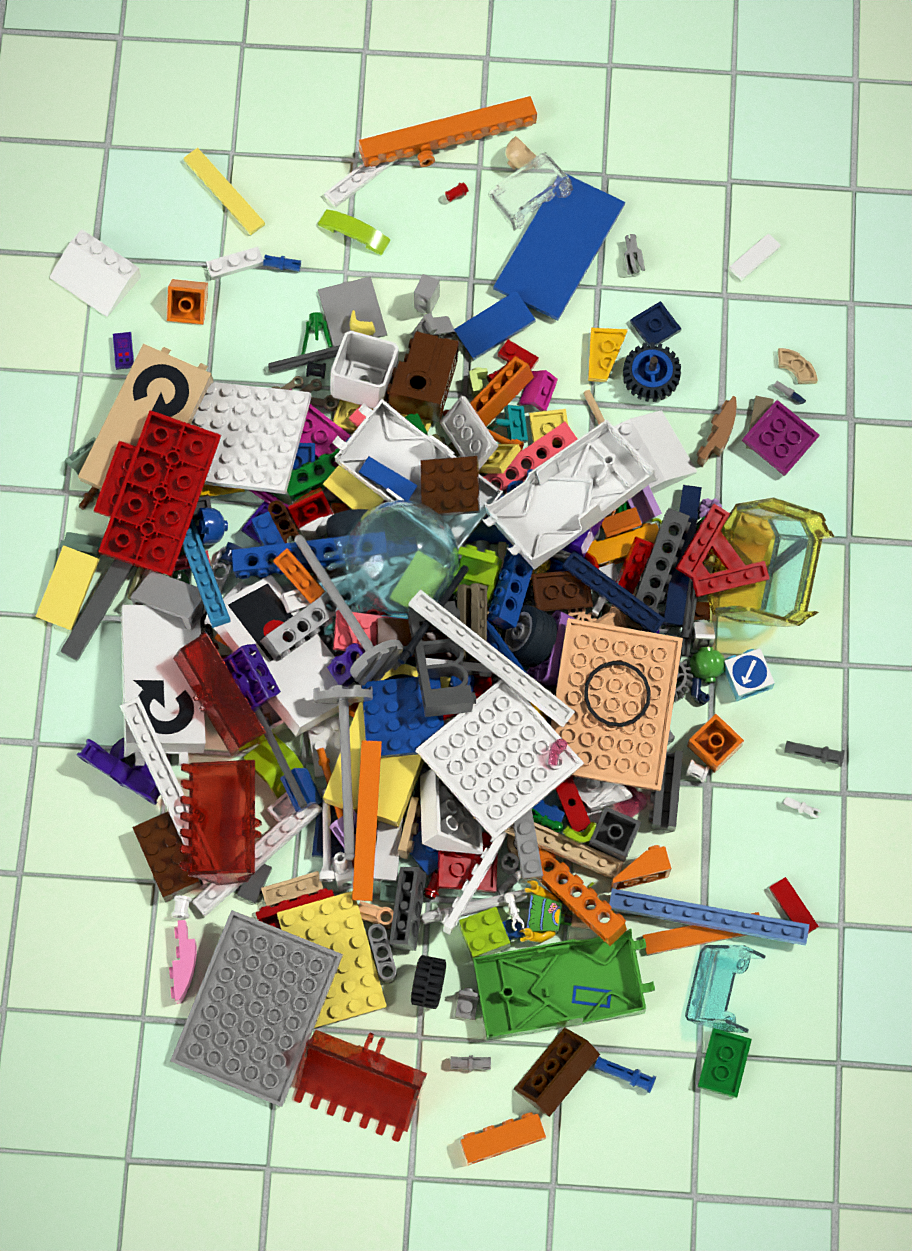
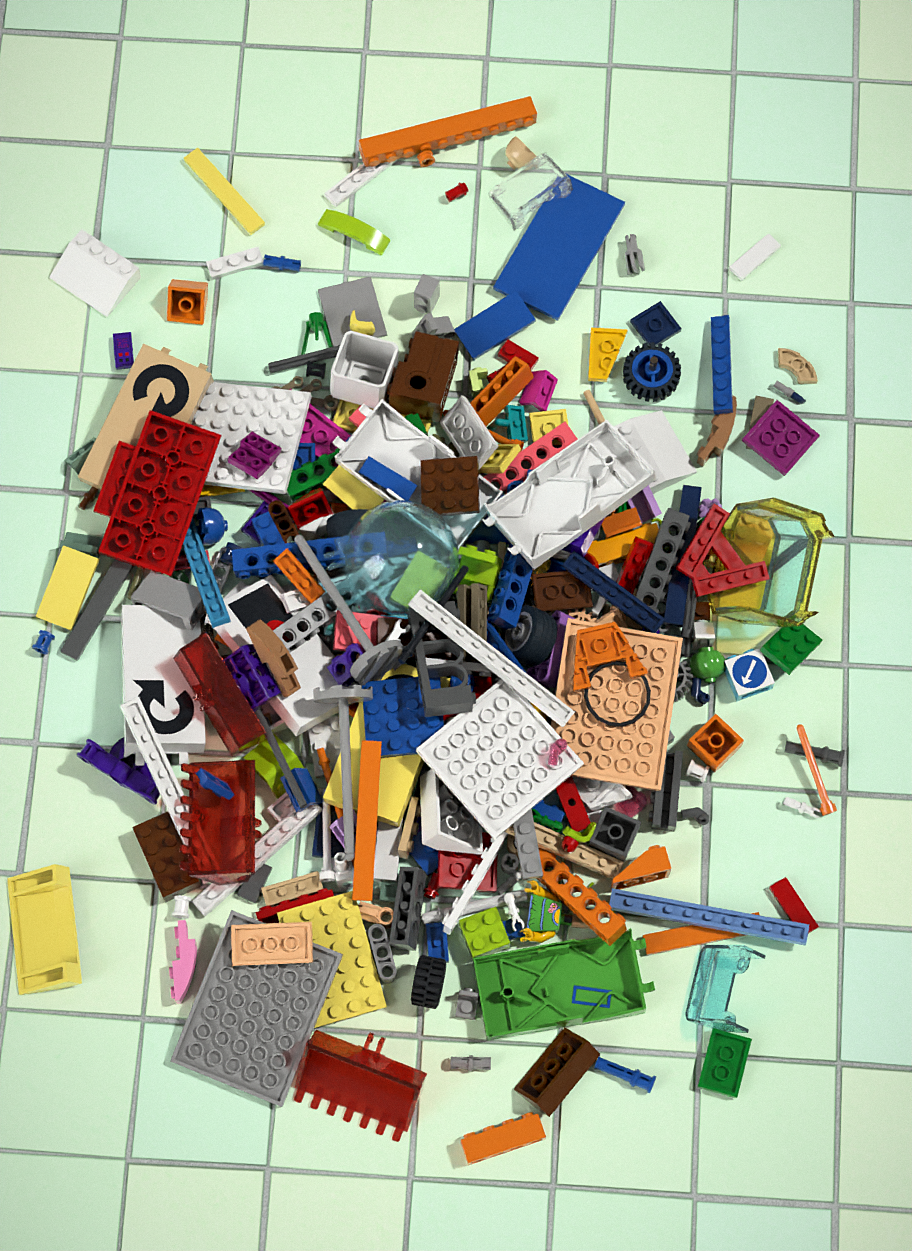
(44, 635): none -> blue bush
(44, 930): none -> light yellow slope
(211, 782): none -> blue plate
(254, 455): none -> magenta slope
(272, 943): none -> light nougat tile
(273, 651): none -> medium nougat slope
(394, 635): none -> white plate
(437, 941): none -> blue plate
(569, 844): none -> red hinge
(602, 646): none -> orange wing
(697, 814): none -> dark grey arm
(721, 365): none -> blue plate
(791, 647): none -> green plate
(827, 806): none -> orange piece

